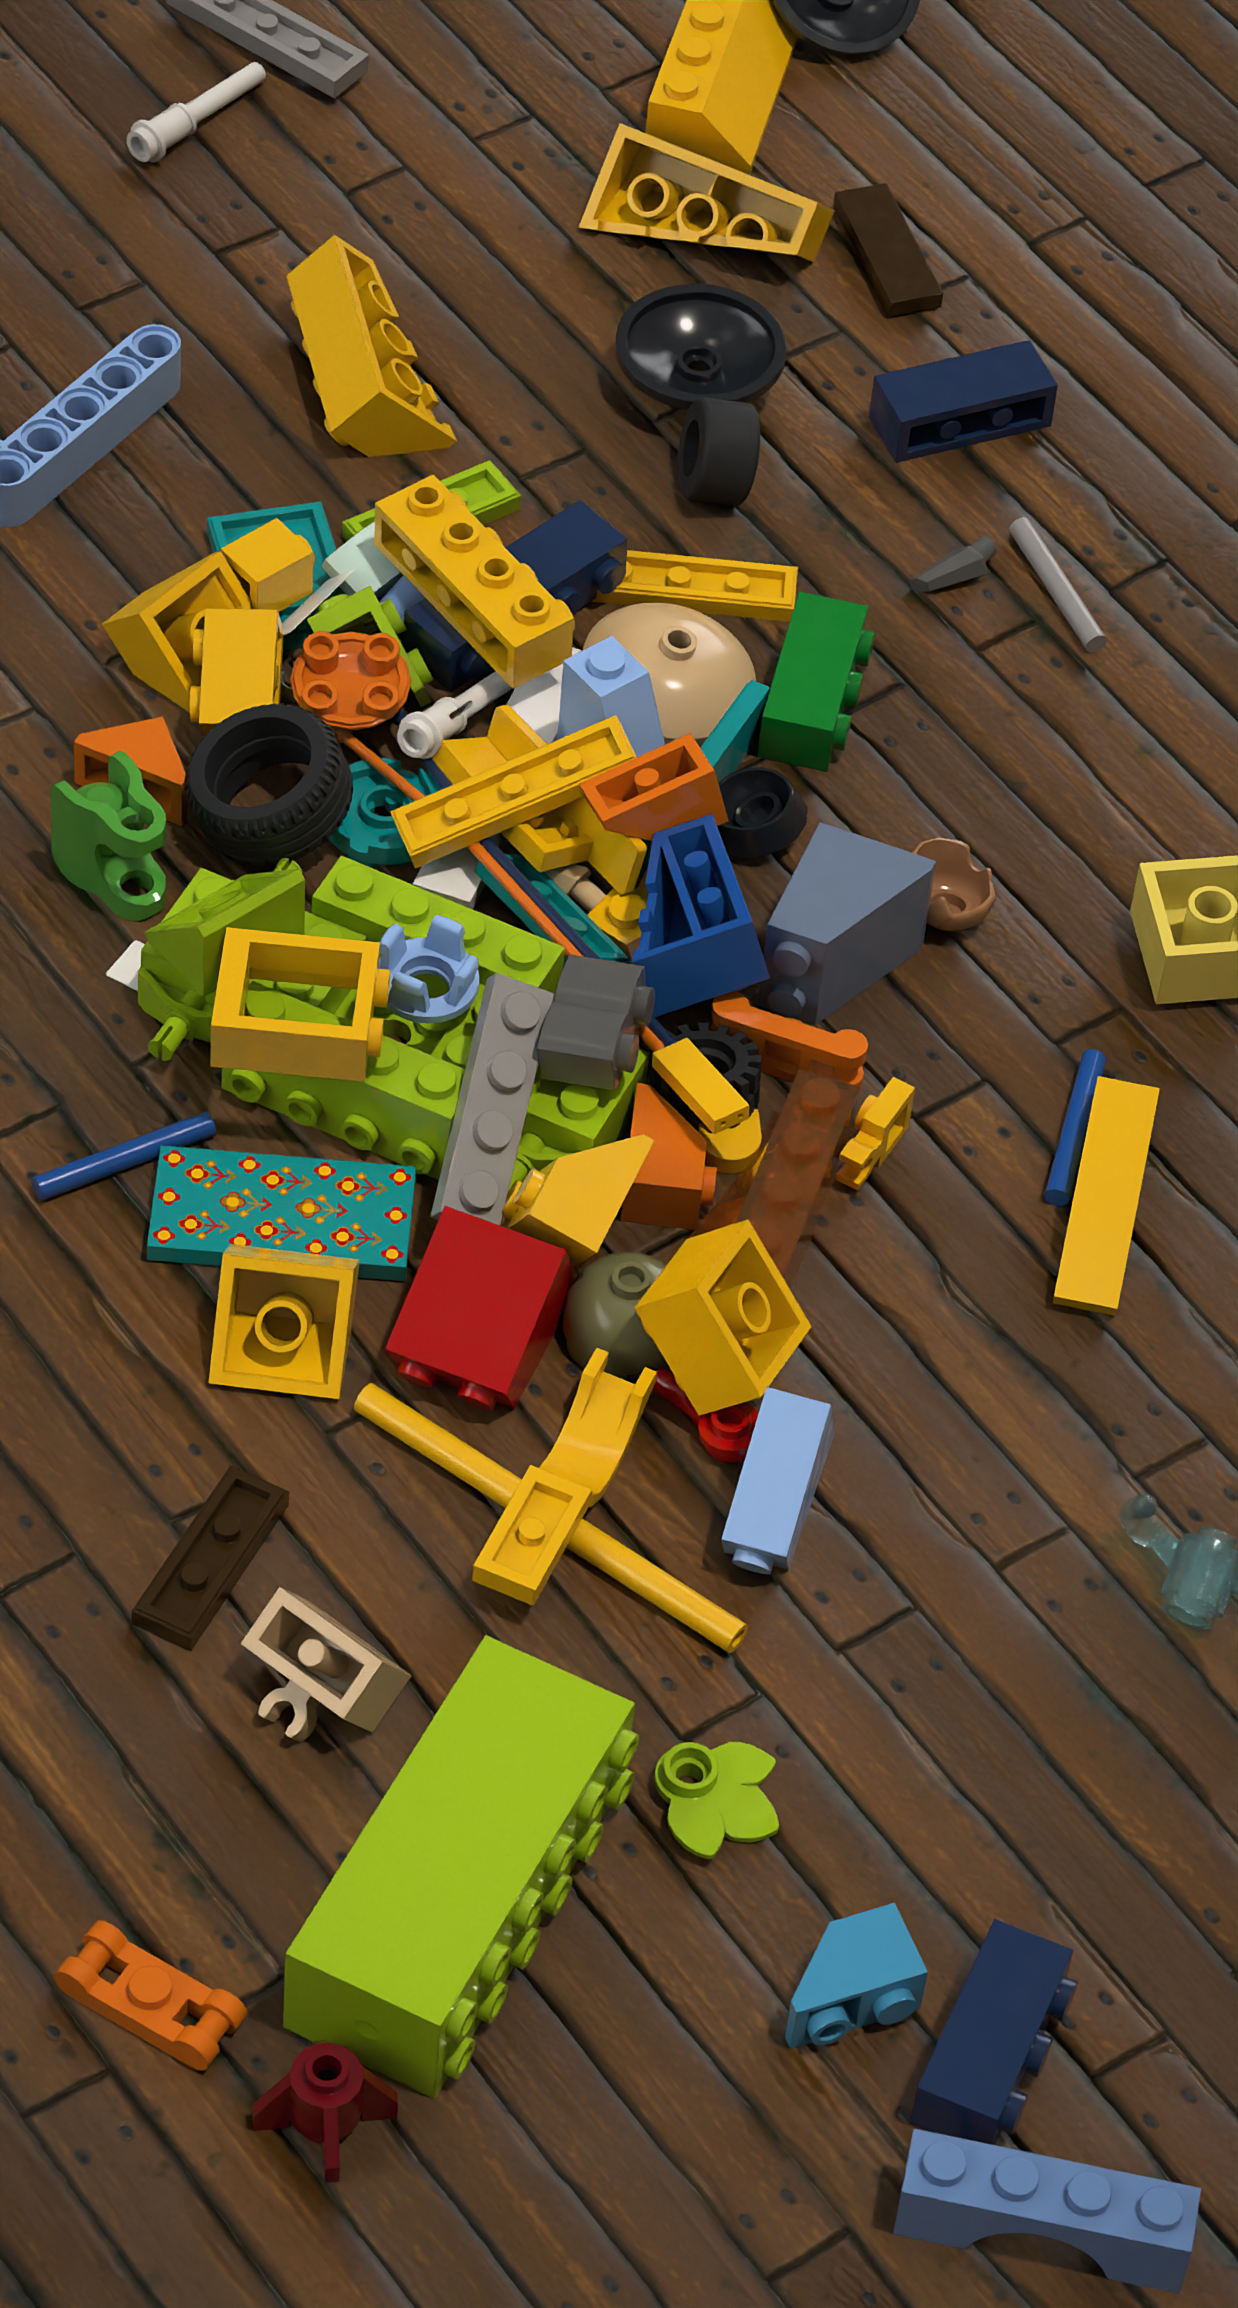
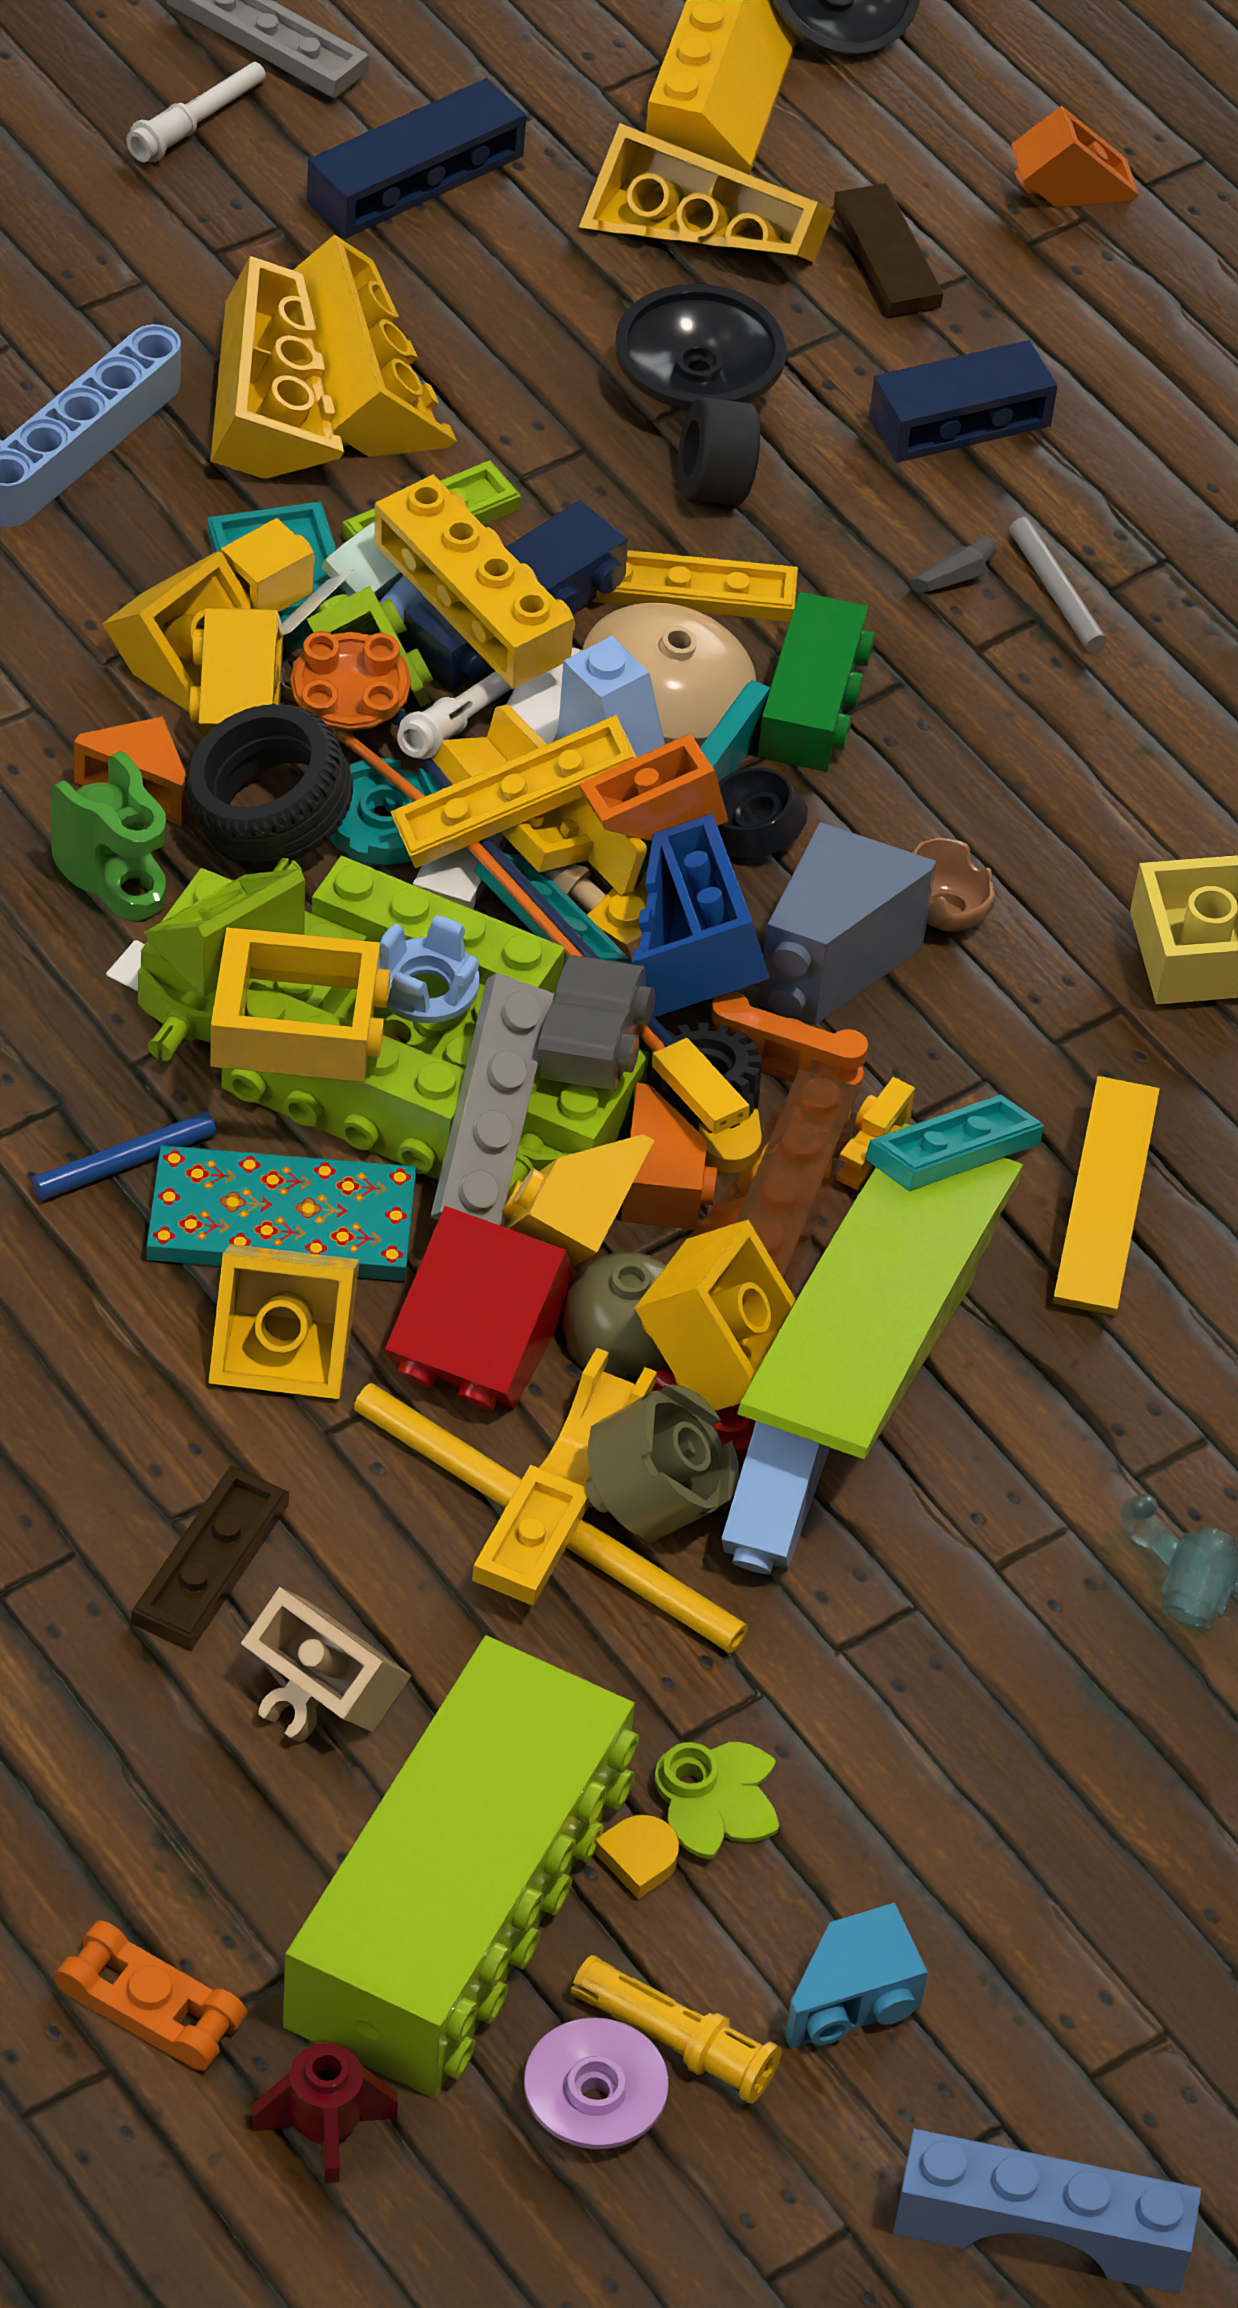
(269, 378): none -> yellow wedge
(416, 157): none -> dark blue brick
(596, 2057): none -> lavender dish
(639, 1852): none -> yellow tile
(660, 1463): none -> olive brick
(703, 2041): none -> yellow pin
(877, 1305): none -> lime slope
(954, 1142): none -> teal tile
(995, 2036): dark blue brick -> none
(1071, 164): none -> orange slope
(1074, 1129): blue bar -> none

